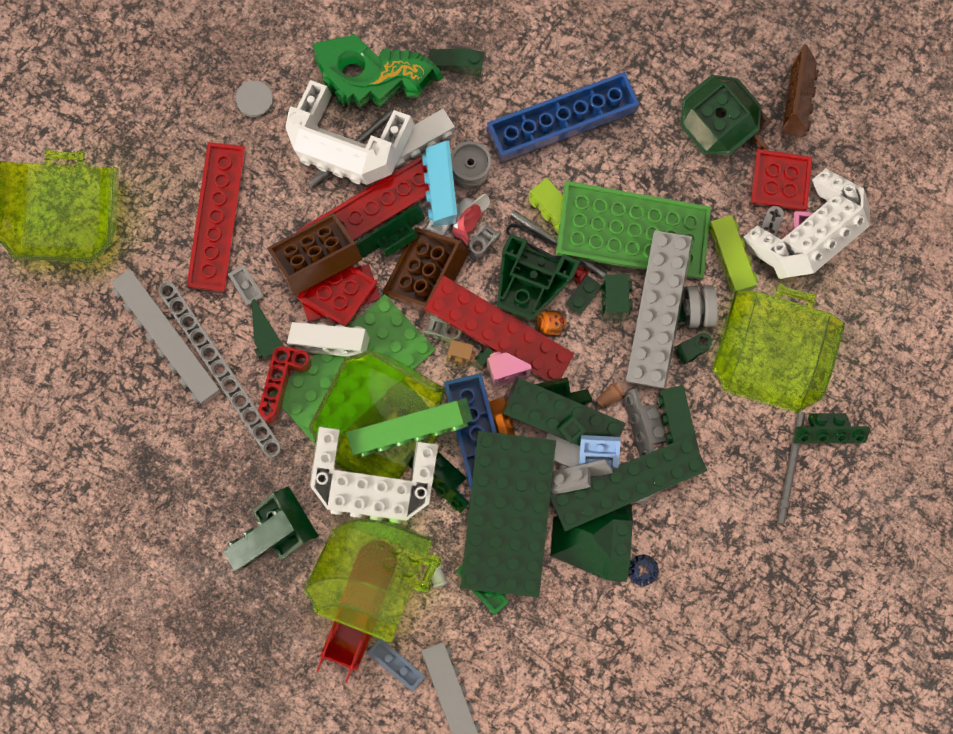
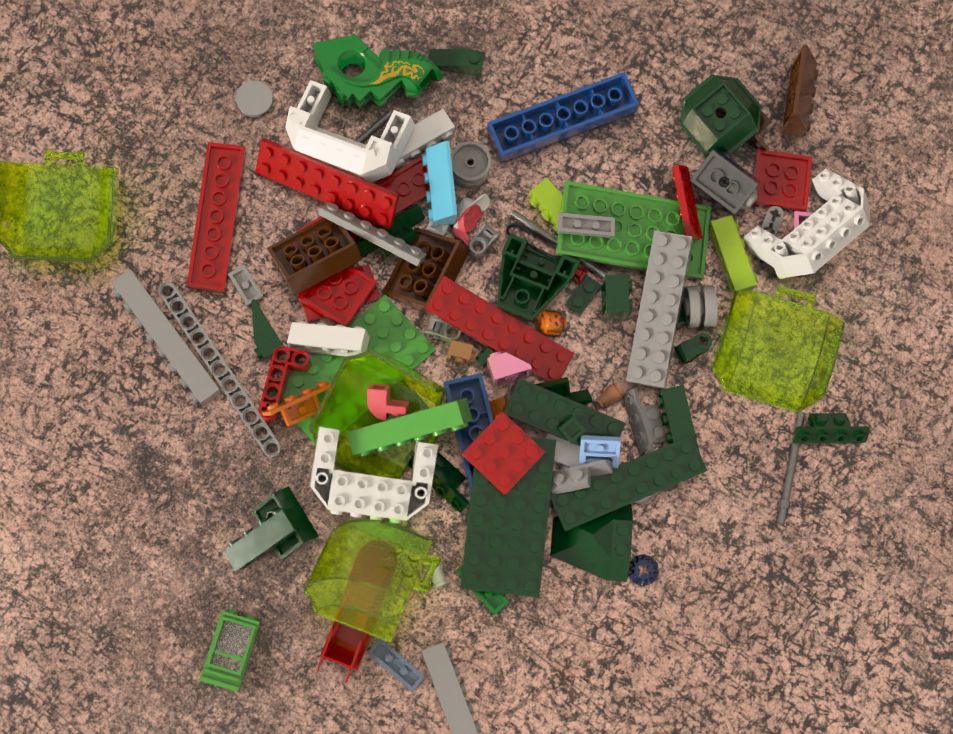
(230, 650): none -> bright green door
(300, 407): none -> orange bracket
(327, 183): none -> red plate
(367, 231): none -> light grey plate
(380, 404): none -> coral brick
(503, 453): none -> red plate
(586, 225): none -> light grey plate
(687, 202): none -> red plate
(726, 182): none -> dark grey piece

